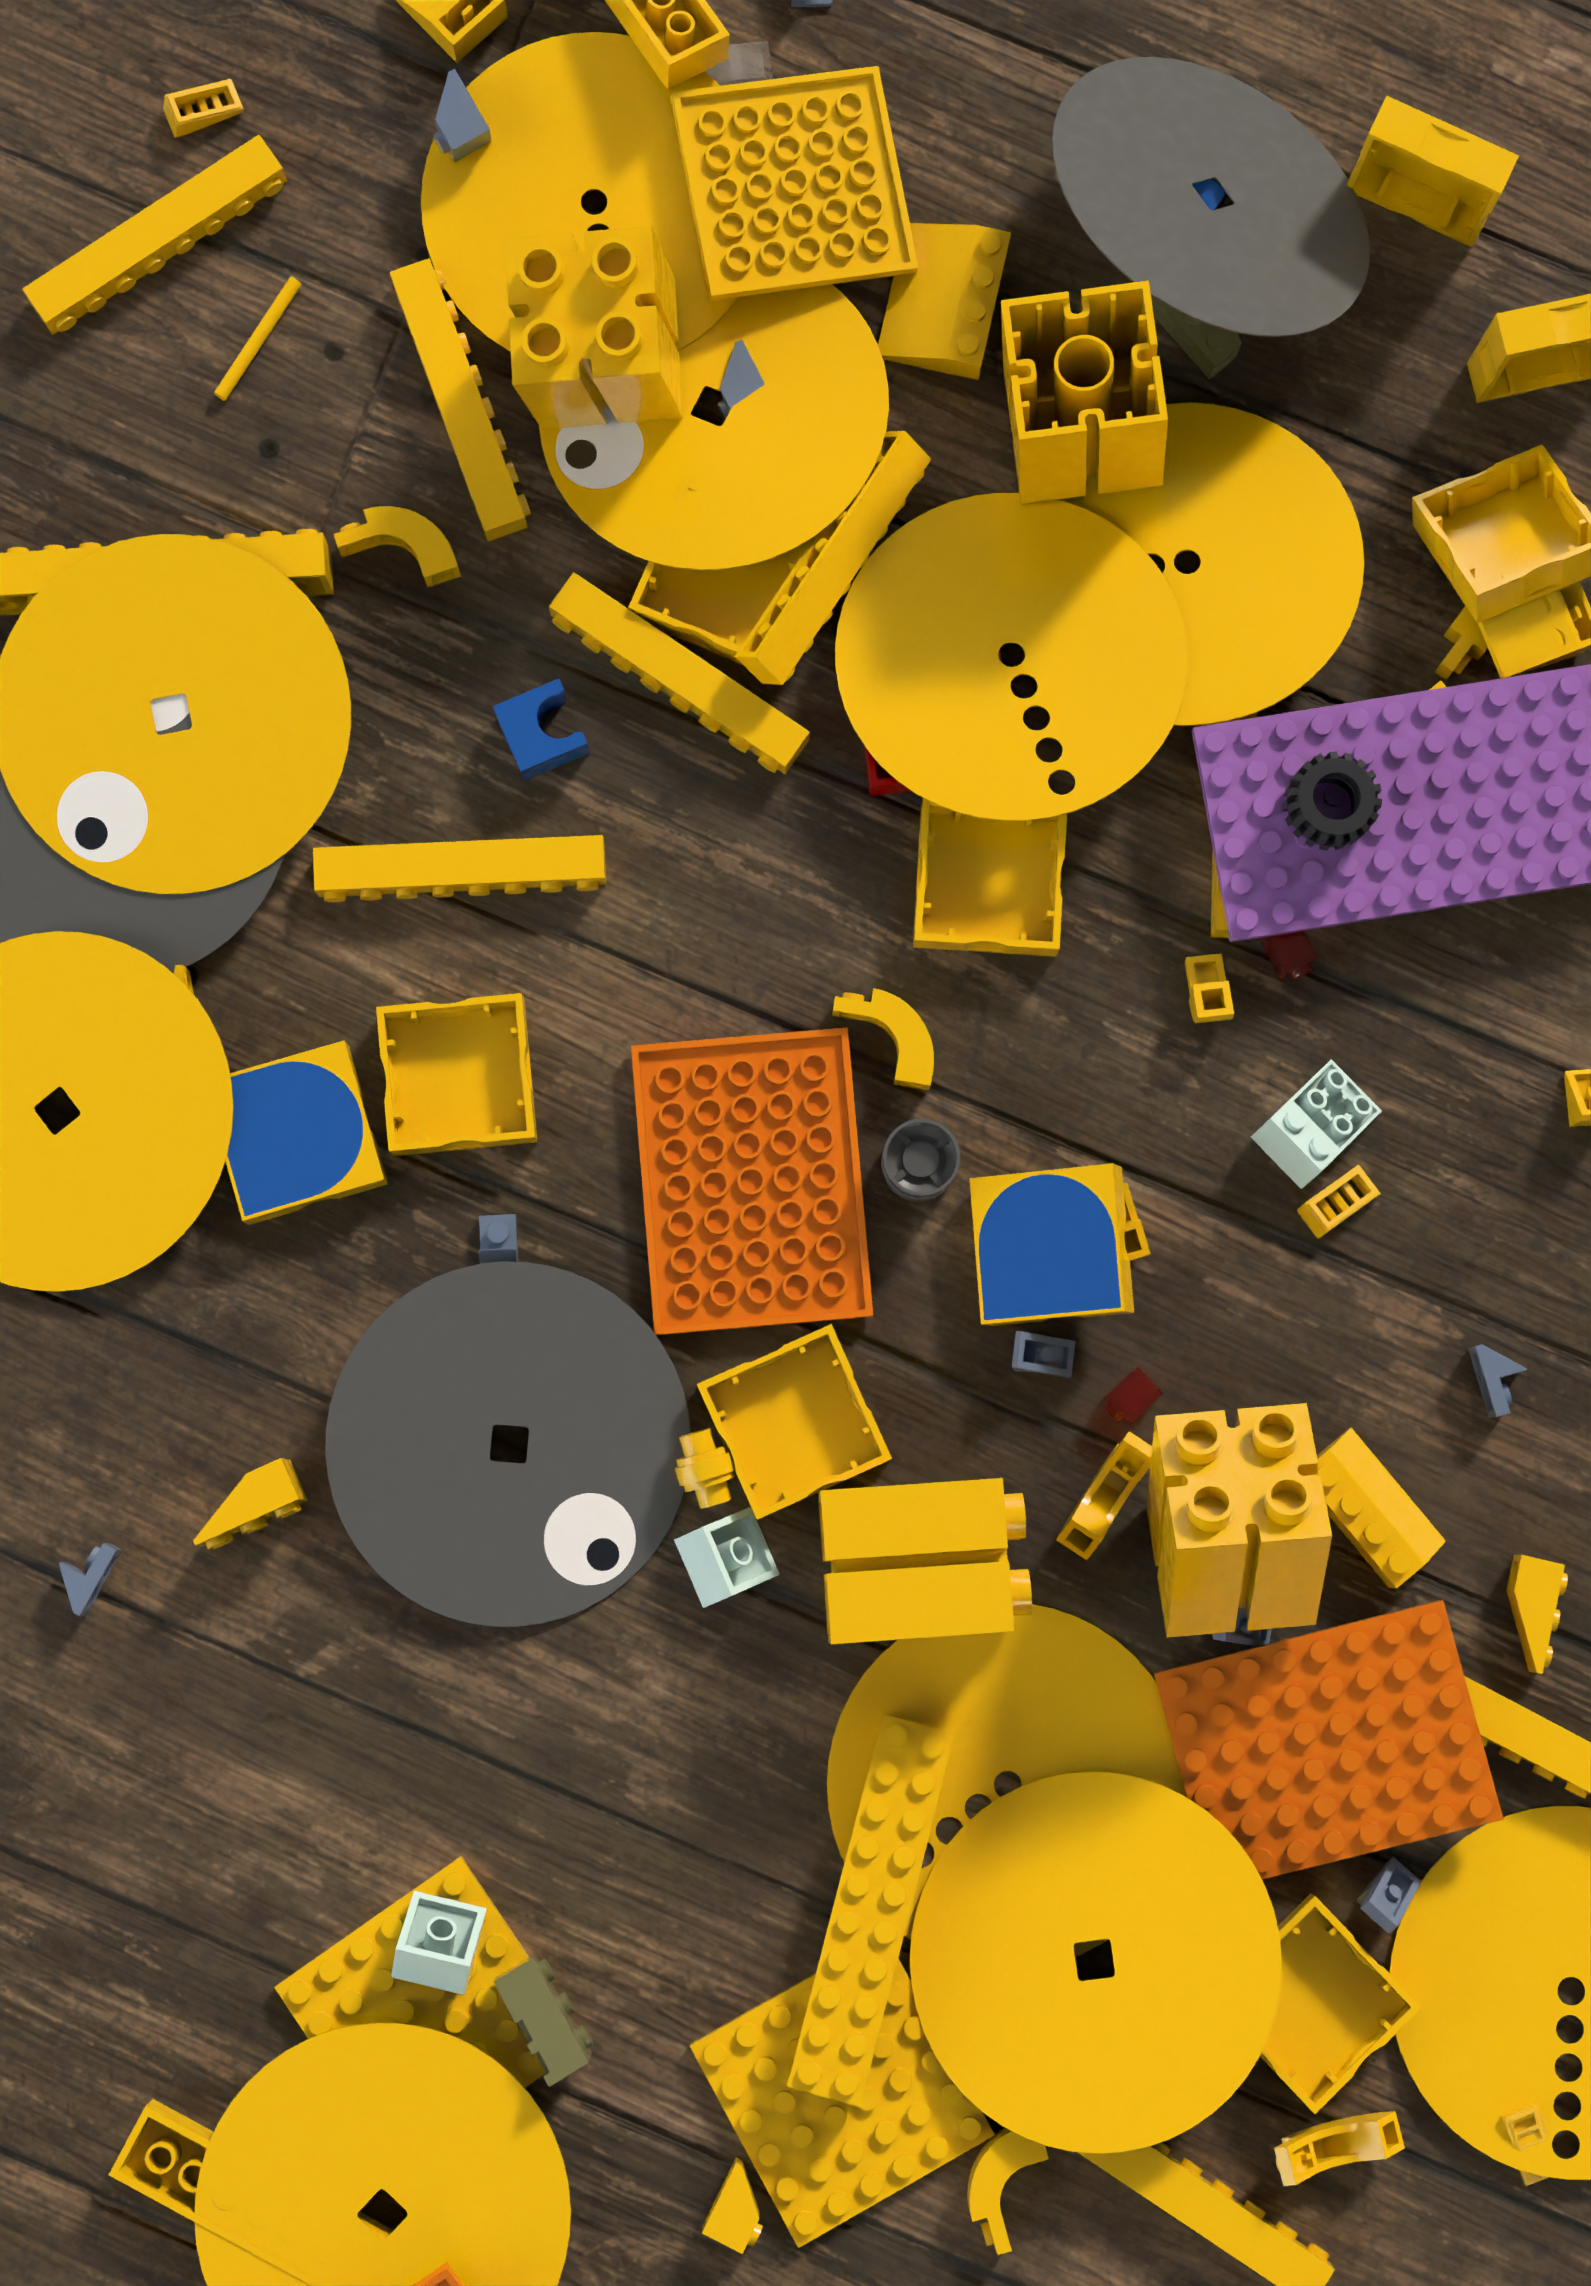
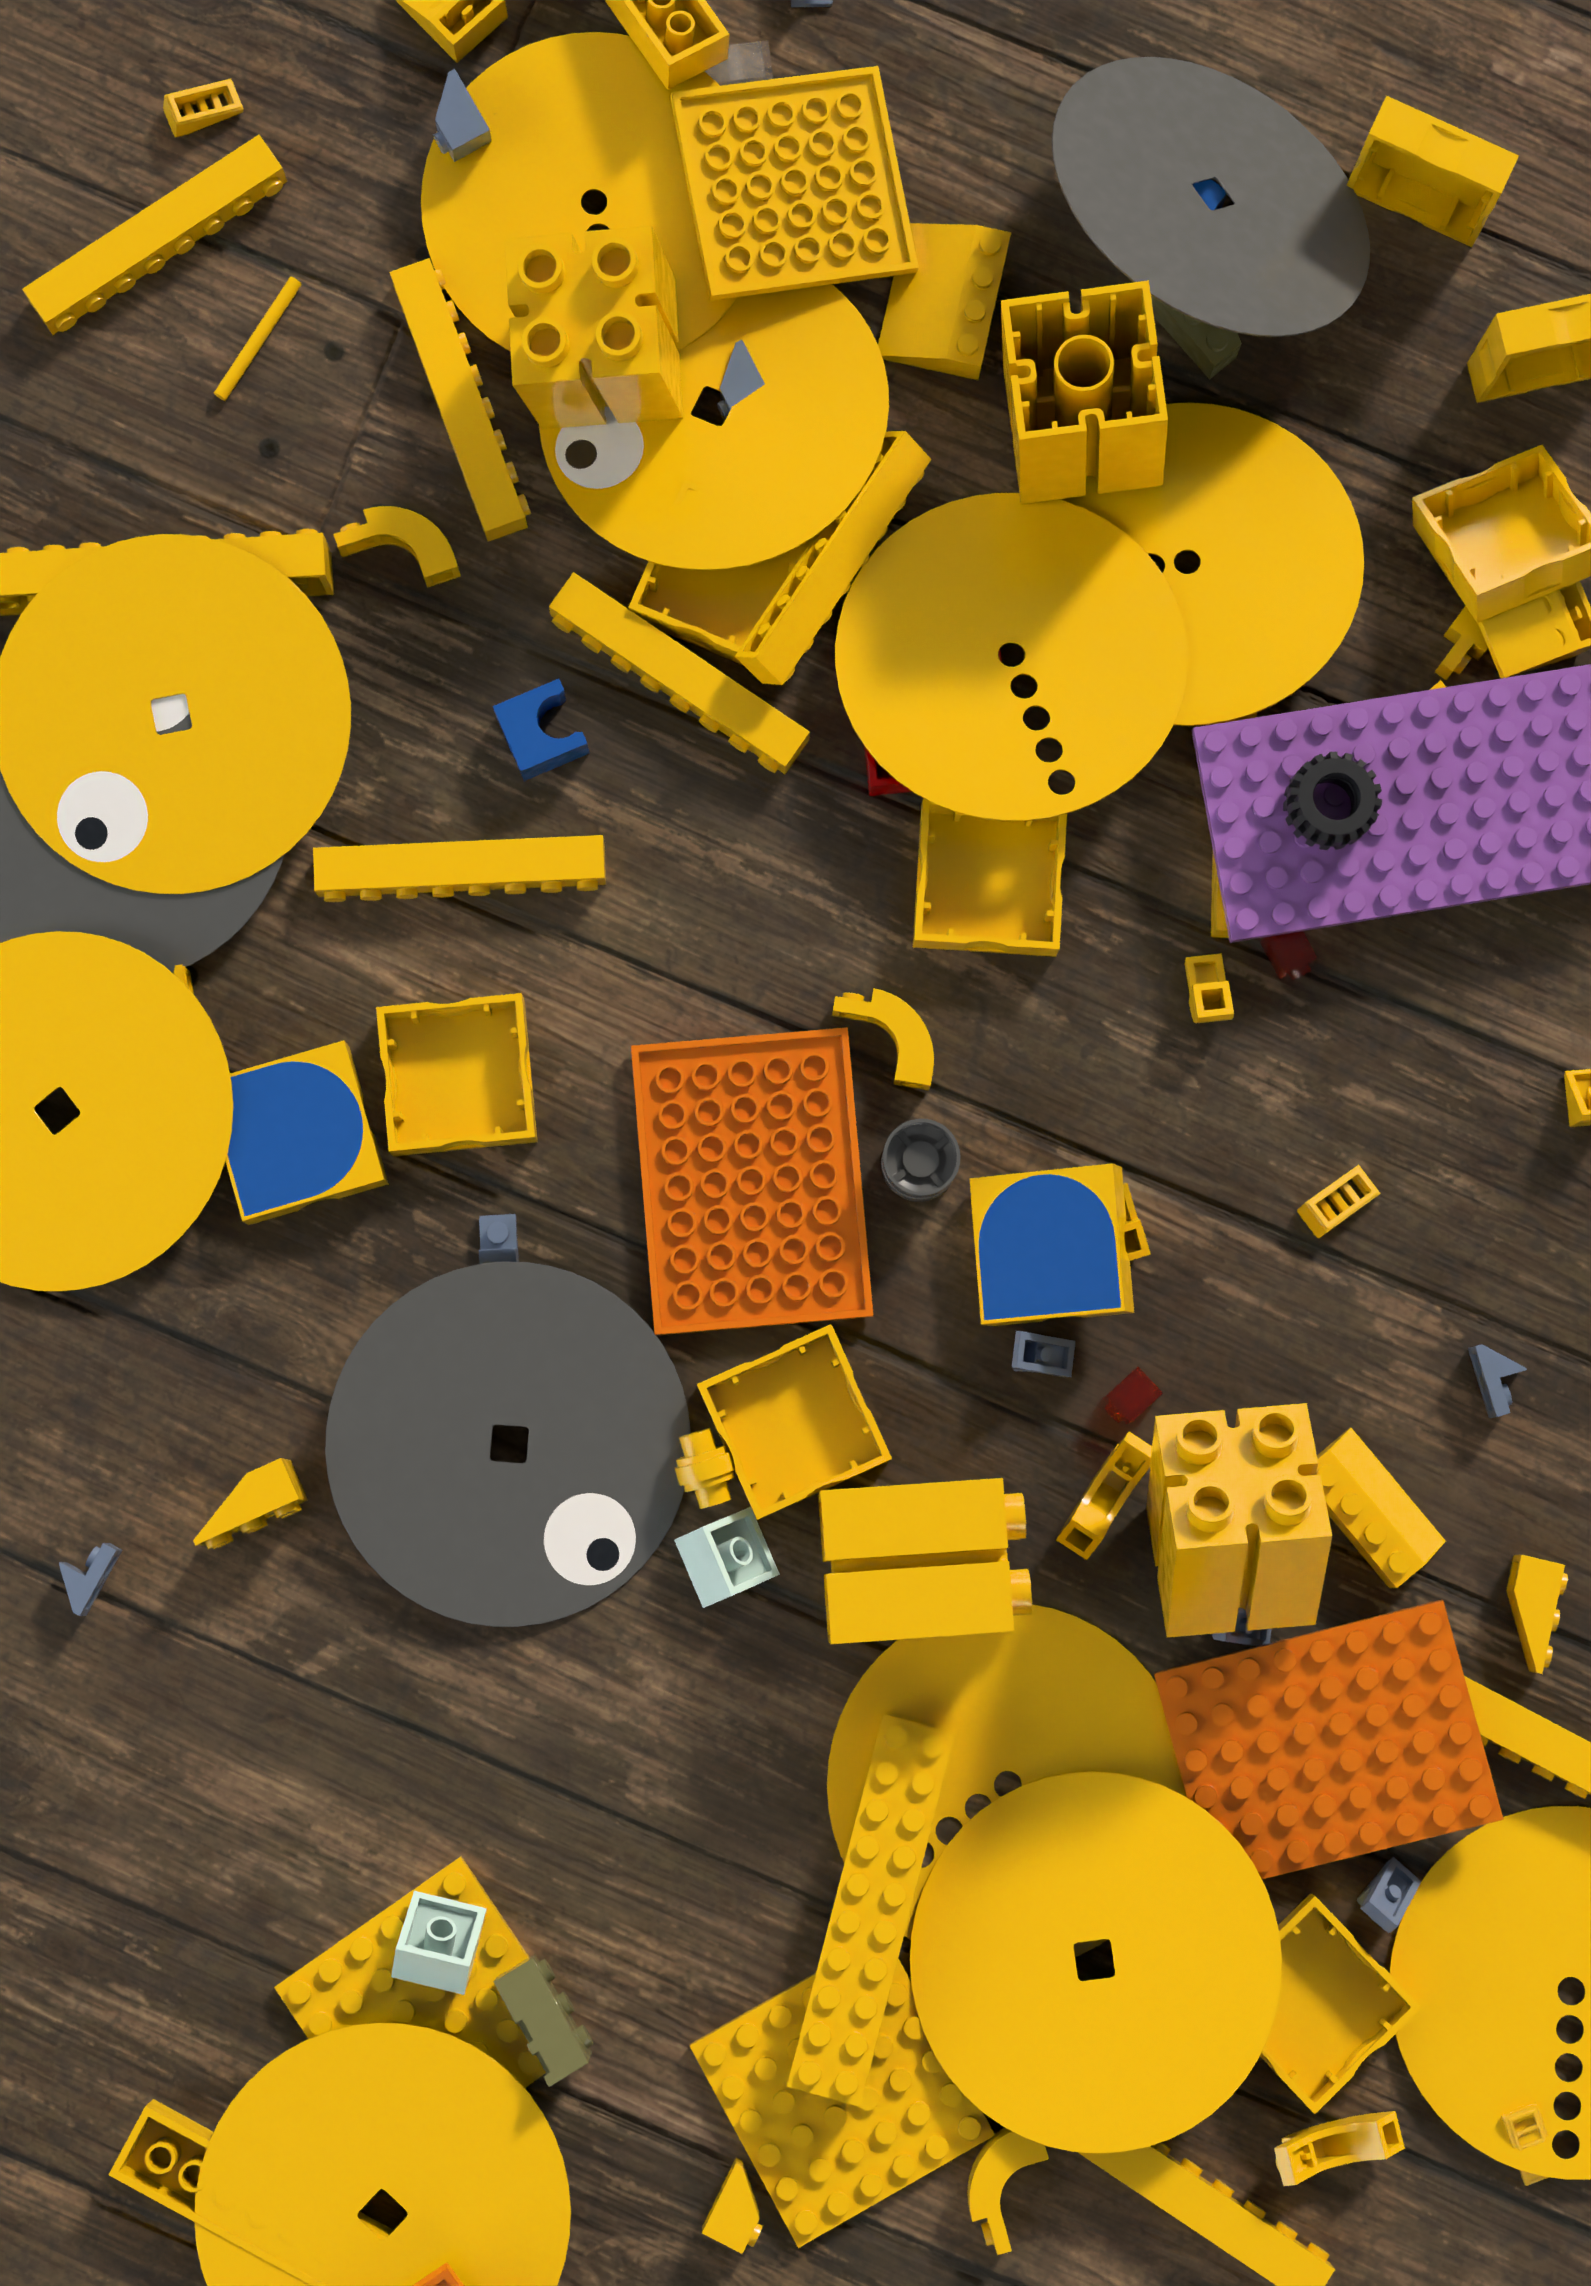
(1316, 1124): light aqua slope -> none

